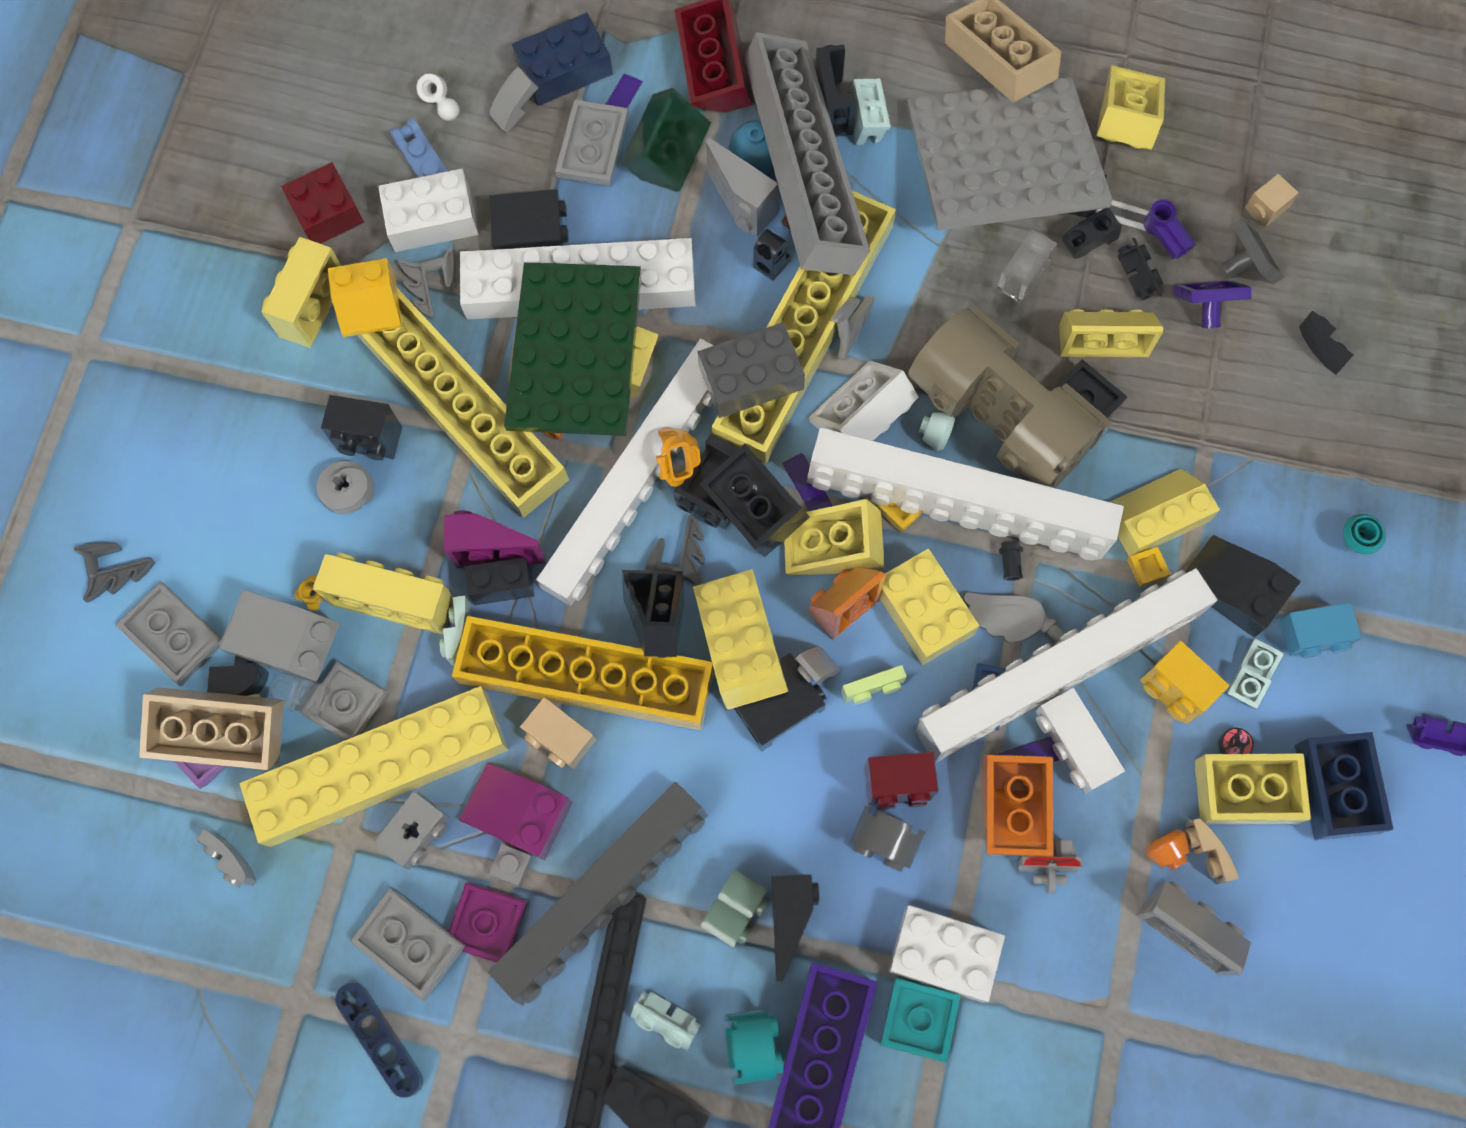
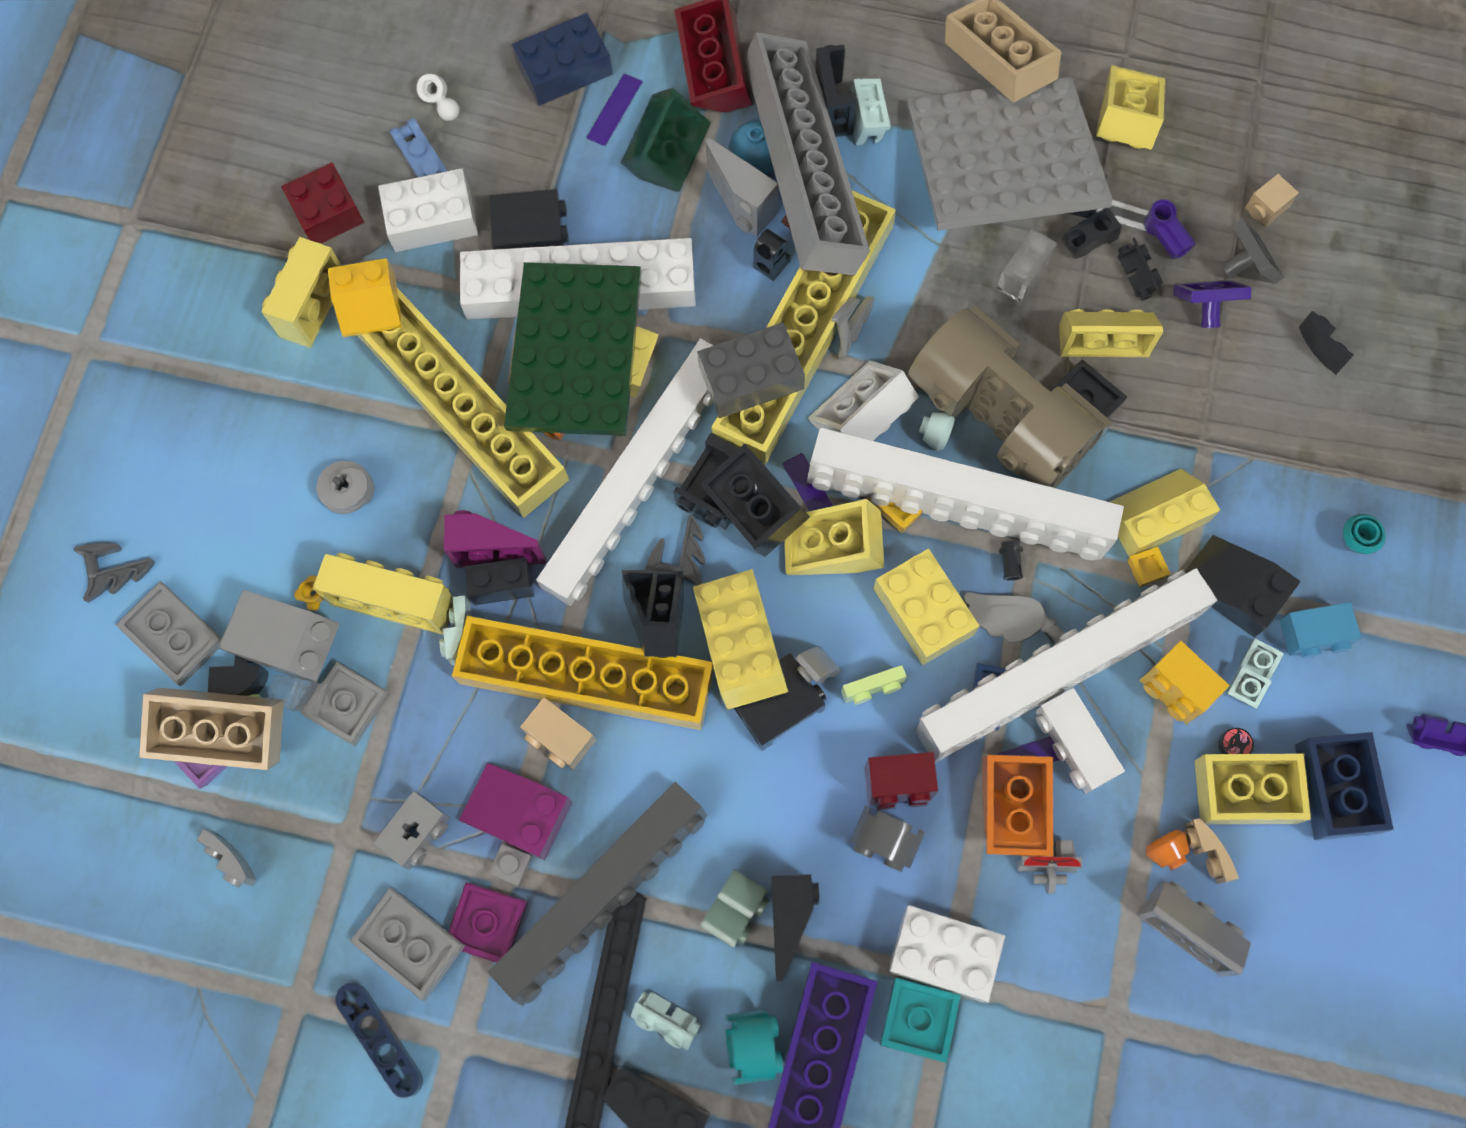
(361, 427): black brick -> none
(373, 767): light yellow brick -> none
(417, 273): light grey piece -> none
(513, 94): light grey slope -> none
(592, 143): light grey plate -> none
(672, 439): light orange helmet -> none
(847, 599): orange slope -> none

